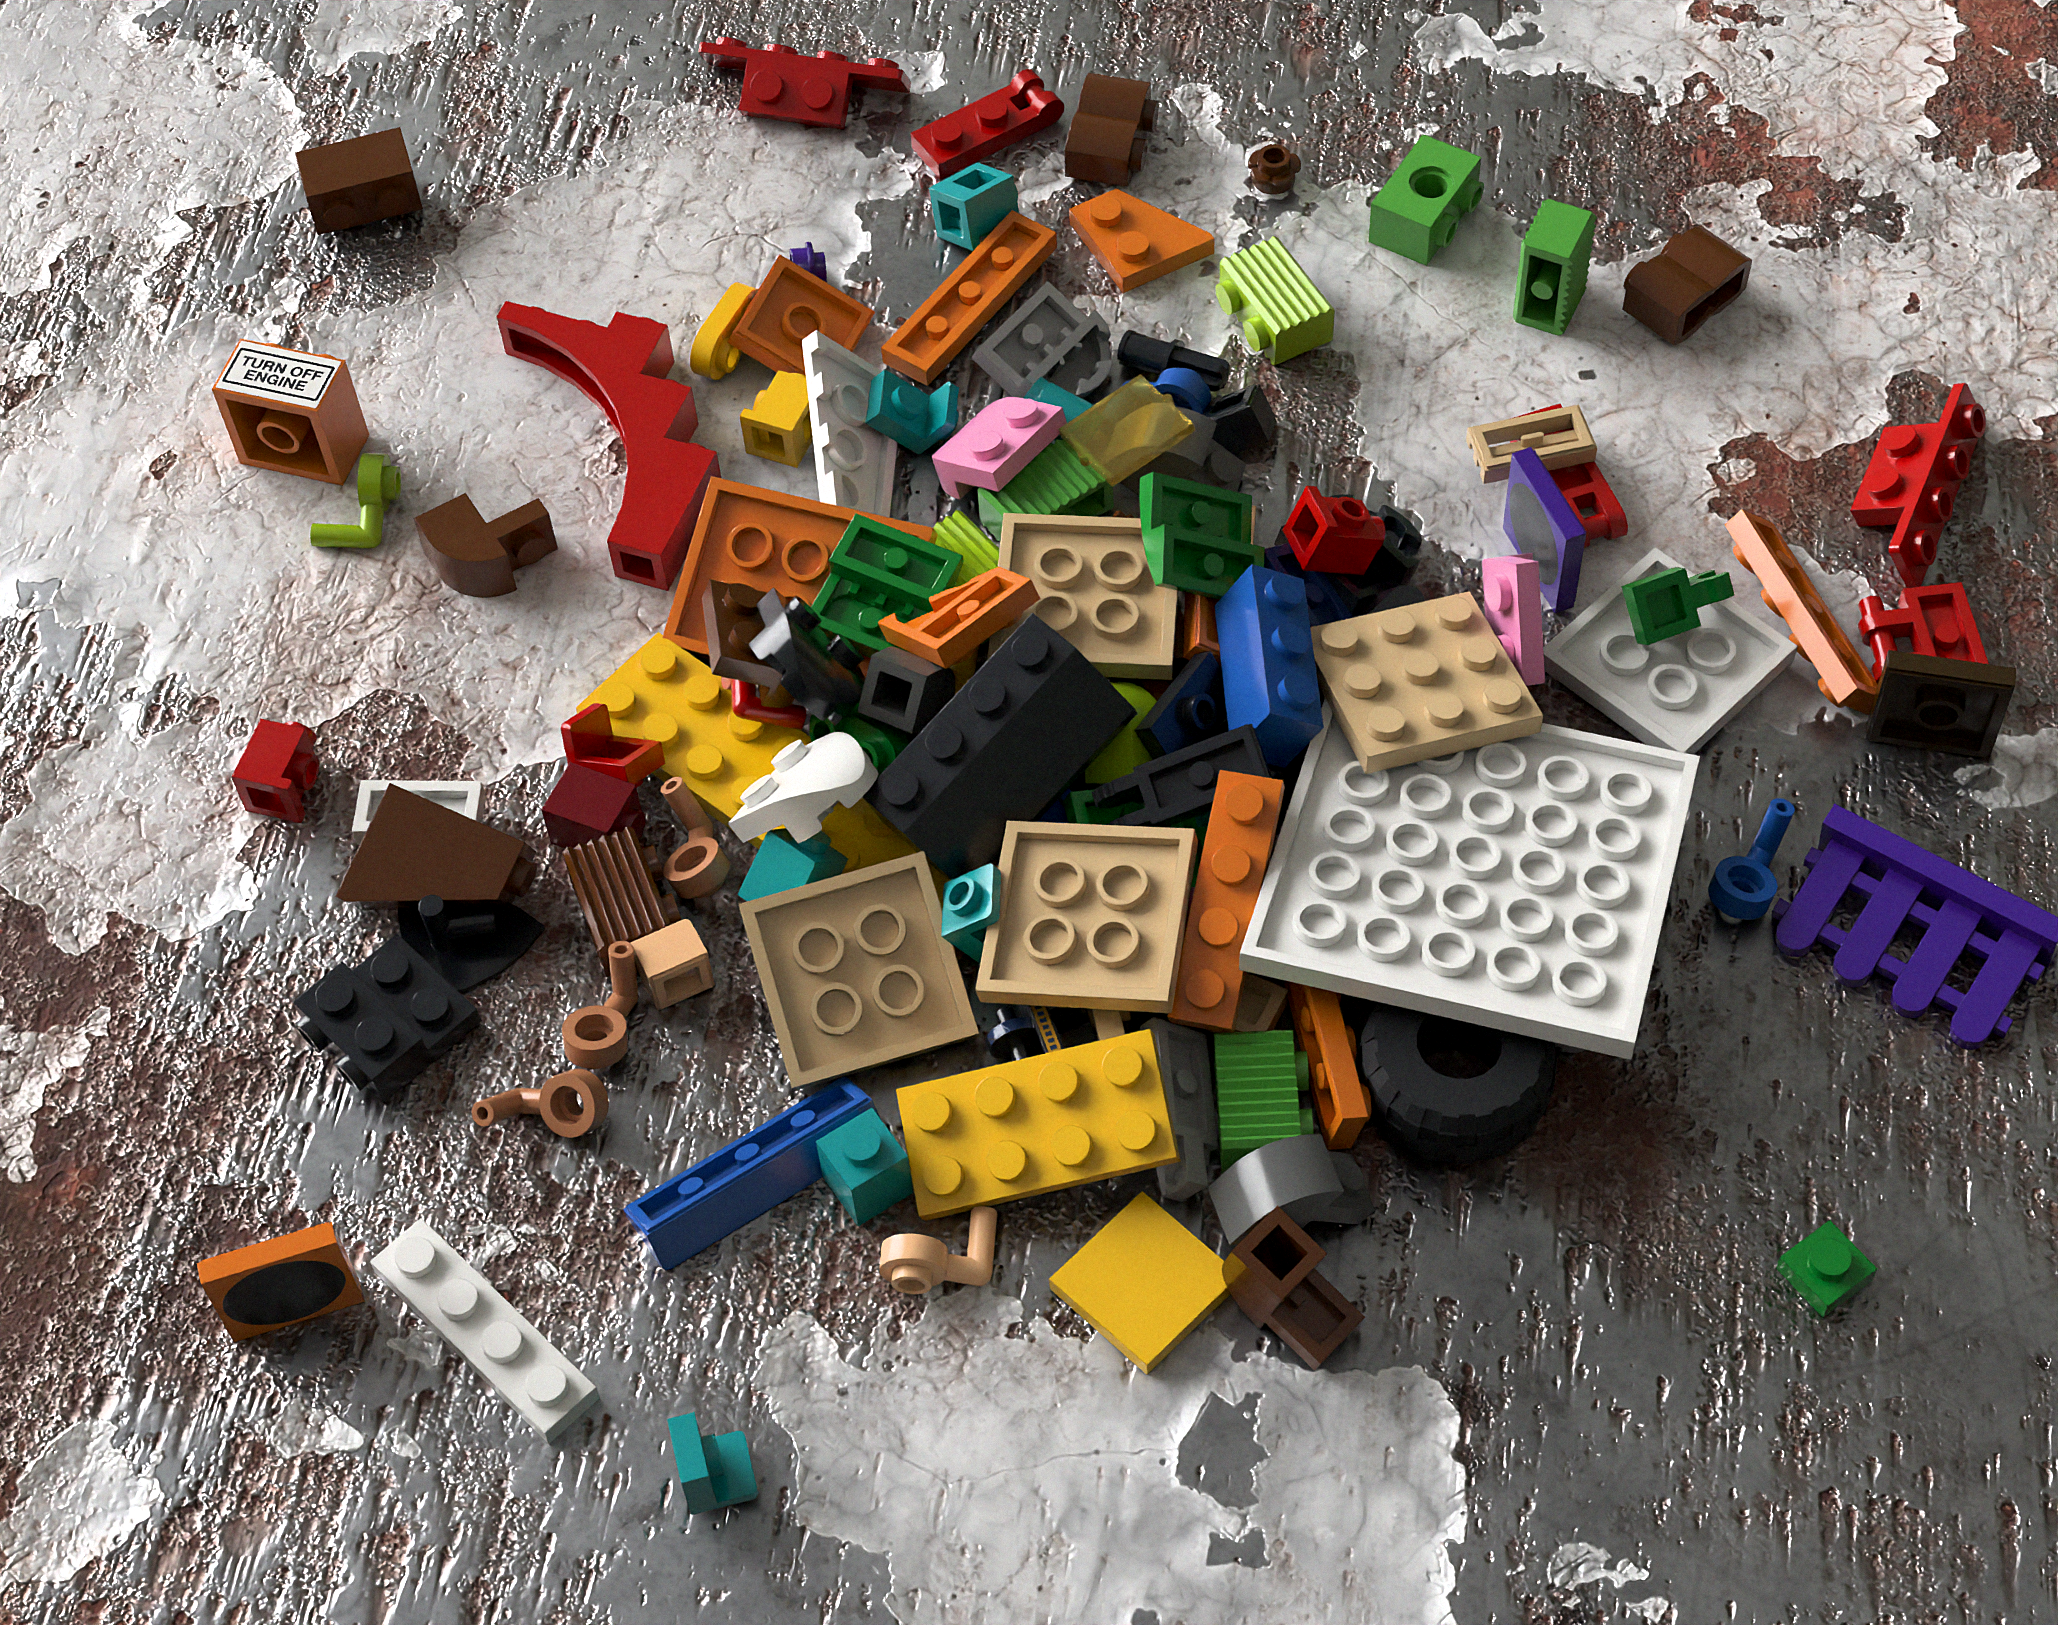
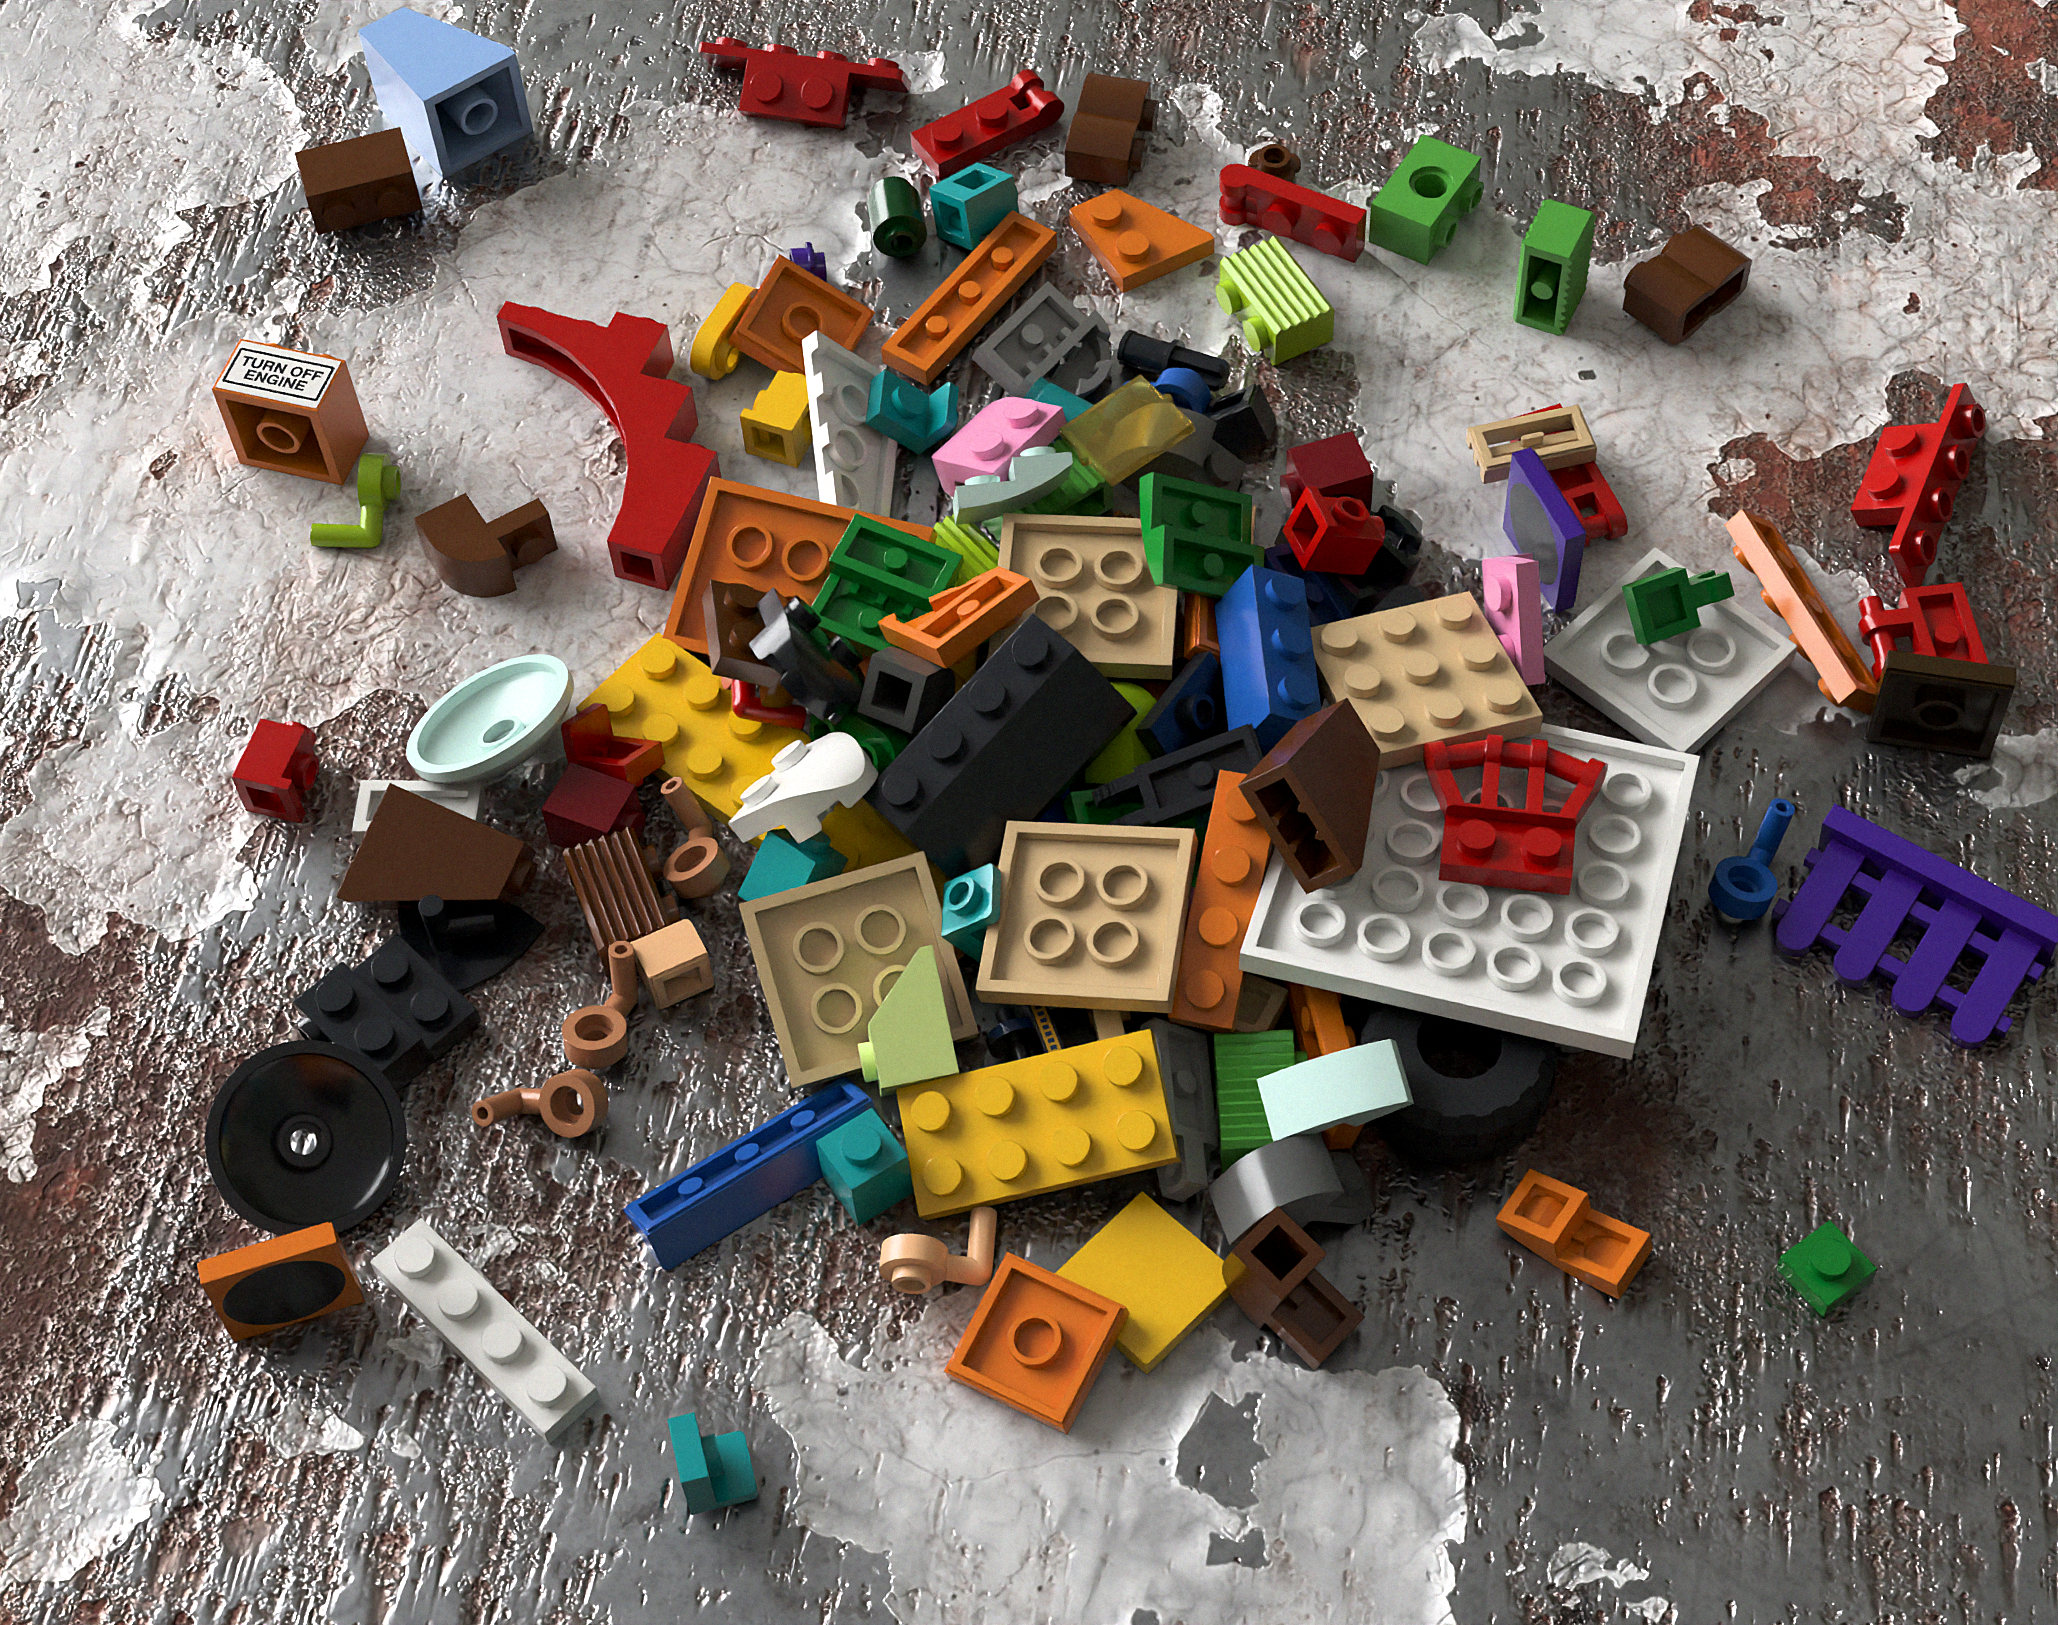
(315, 1090): none -> black dish
(445, 88): none -> light blue slope
(491, 720): none -> light aqua dish
(896, 217): none -> dark green brick
(910, 1031): none -> yellowish green slope
(1030, 479): none -> light aqua slope
(1037, 1342): none -> orange tile
(1291, 211): none -> red plate
(1318, 794): none -> reddish brown slope
(1330, 464): none -> dark red brick
(1335, 1090): none -> light aqua slope
(1507, 844): none -> red plate
(1566, 1232): none -> orange slope

